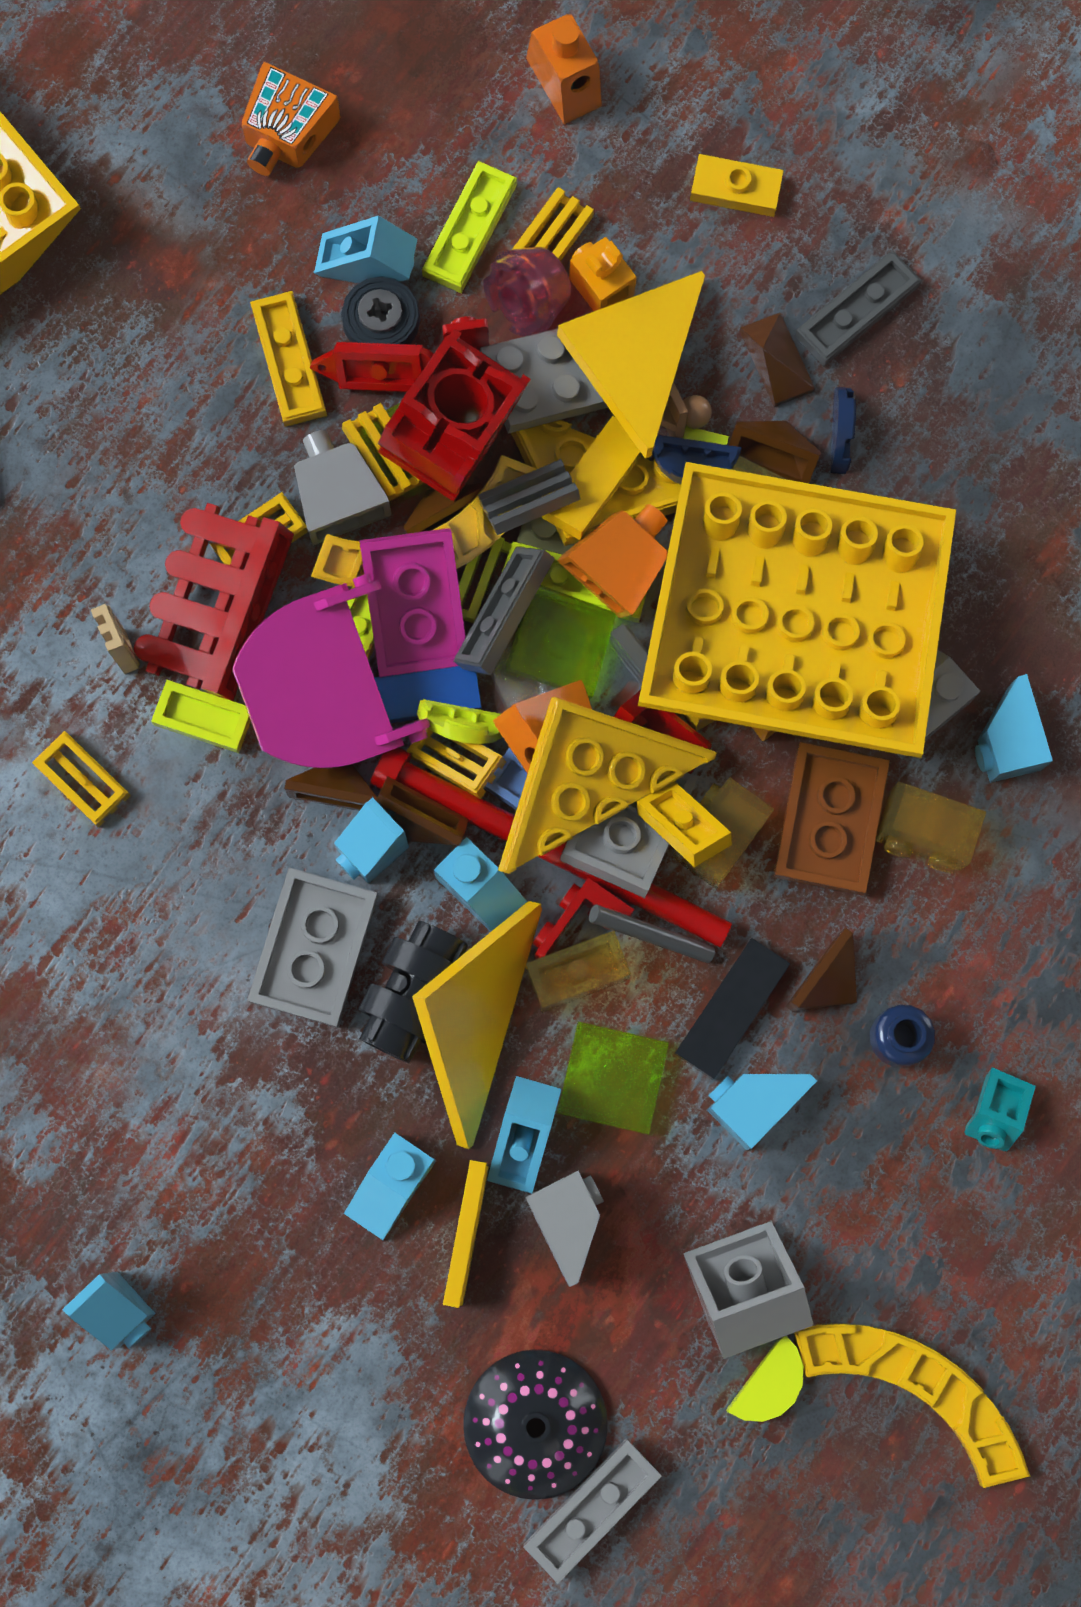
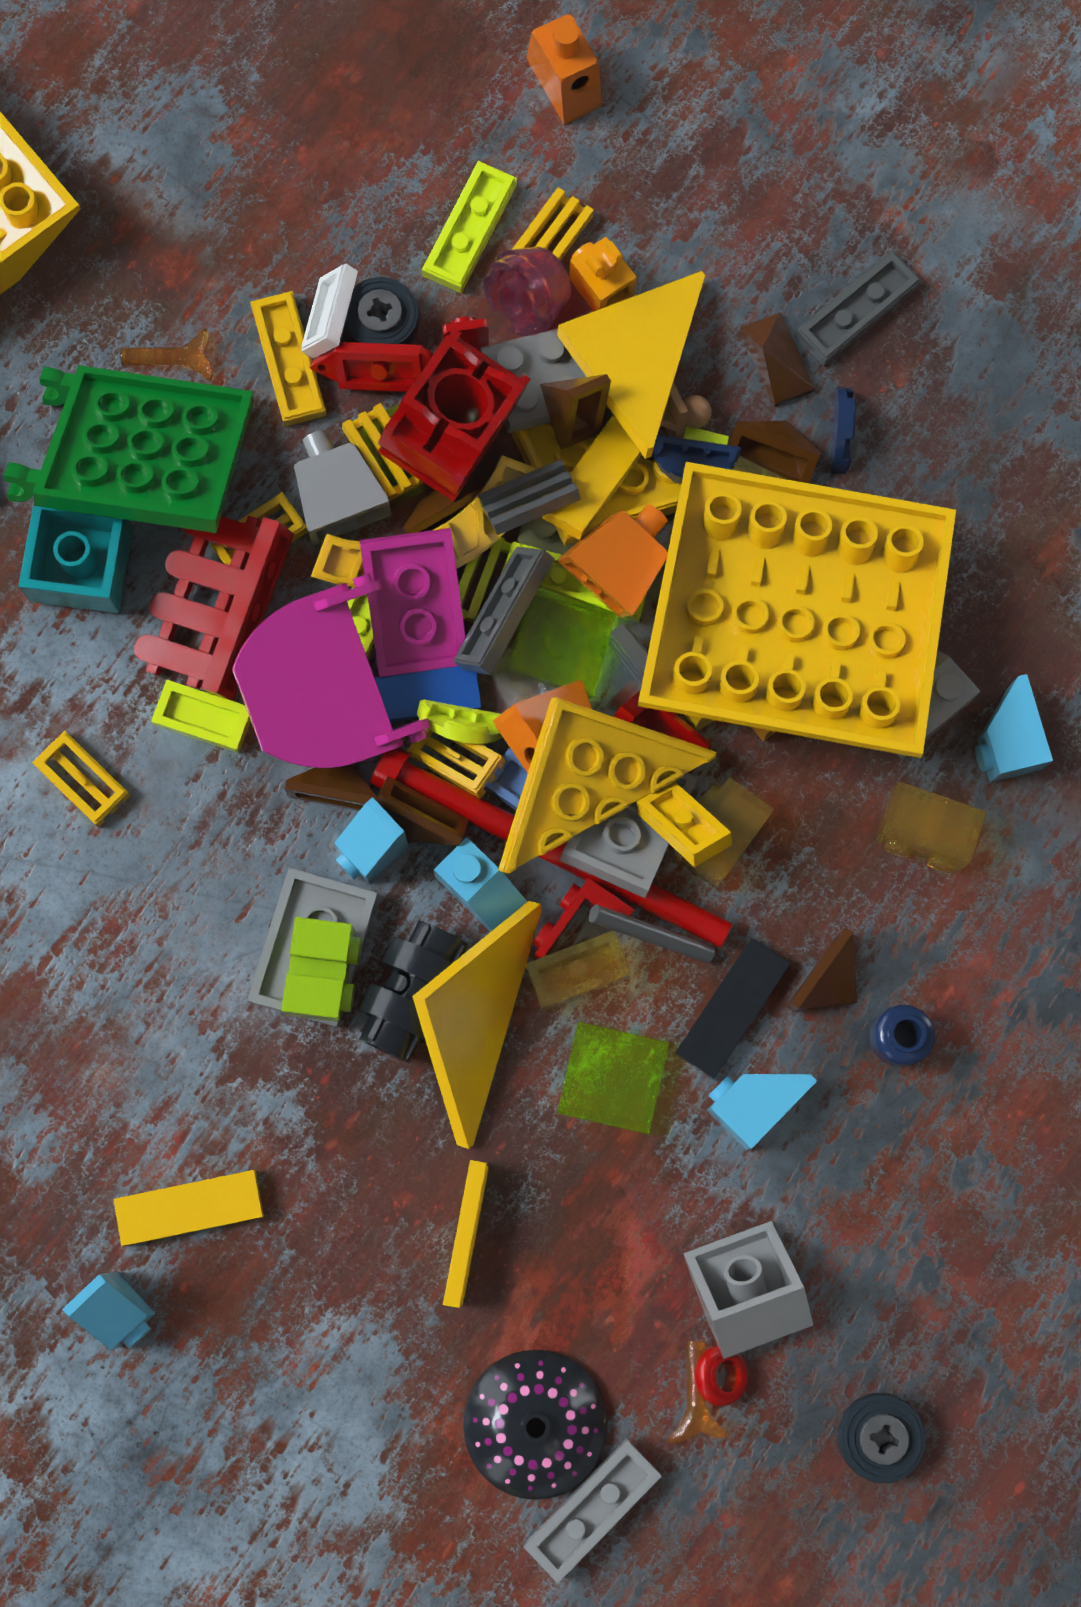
(76, 559): none -> teal brick
(116, 638): tan tile -> none
(137, 448): none -> green plate
(188, 355): none -> clear orange piece
(188, 1207): none -> yellow tile
(286, 119): orange torso -> none
(320, 970): none -> lime brick
(329, 311): none -> white tile
(366, 251): medium azure slope -> none
(389, 1186): medium azure slope -> none
(524, 1134): medium azure slope -> none
(568, 1220): light grey slope -> none
(576, 407): none -> reddish brown slope
(696, 1417): none -> clear orange piece
(706, 1377): none -> red piece
(736, 185): yellow plate -> none
(772, 1385): neon yellow tile -> none
(831, 819): dark orange plate -> none
(864, 1432): none -> black wheel
(929, 1377): yellow tile -> none
(1000, 1110): teal bracket -> none

